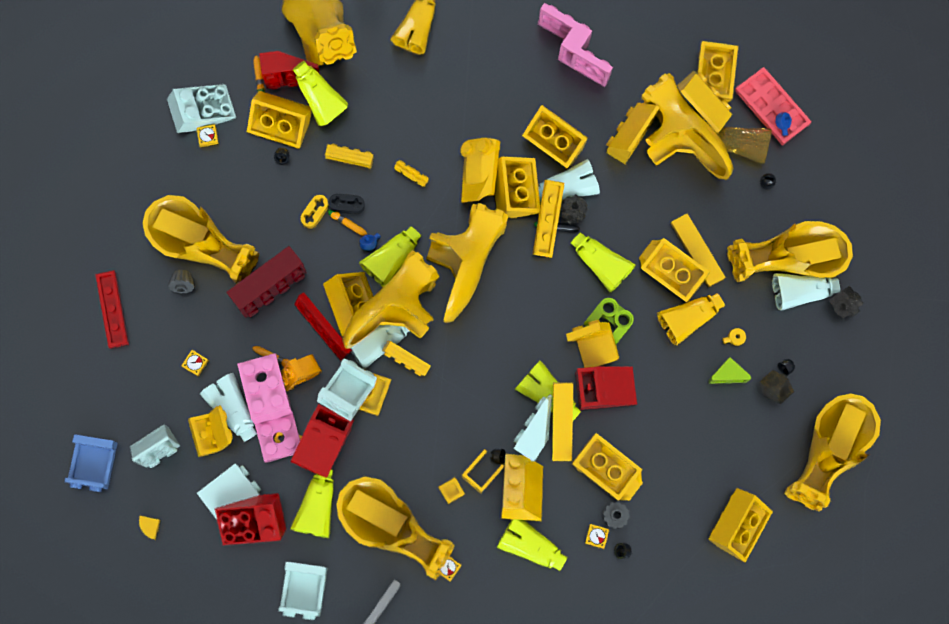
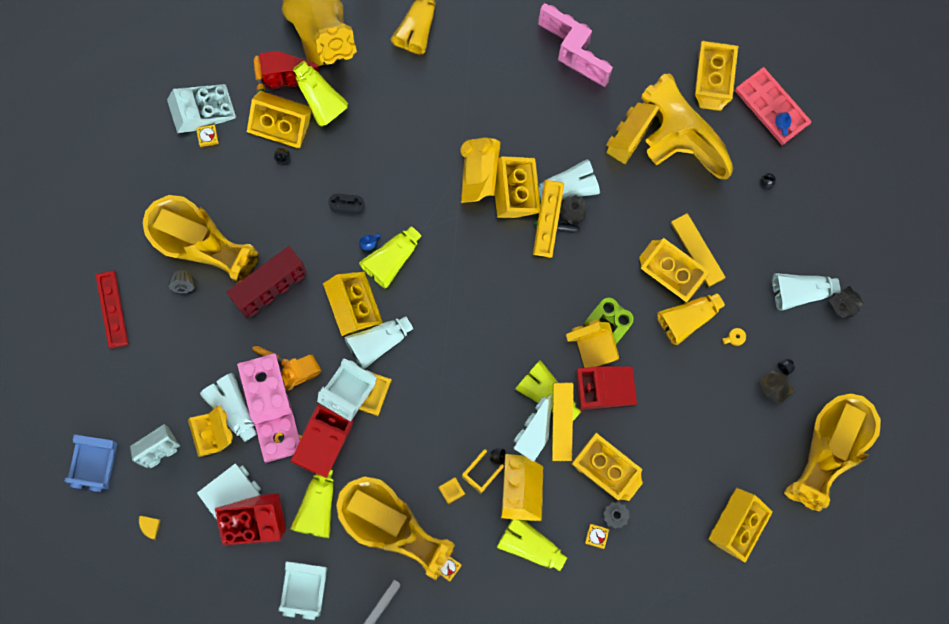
(195, 363): tile -> none
(318, 214): yellow beam -> none
(322, 326): red tile -> none
(348, 223): light orange piece -> none
(349, 156): yellow piece -> none
(396, 302): yellow animal -> none
(408, 359): yellow piece -> none
(411, 173): yellow axle -> none
(467, 254): yellow animal -> none
(555, 137): yellow slope -> none
(602, 261): neon yellow piece -> none
(618, 551): black hinge -> none
(705, 100): yellow slope -> none
(730, 373): lime slope -> none
(747, 142): clear yellow piece -> none
(803, 249): yellow animal -> none

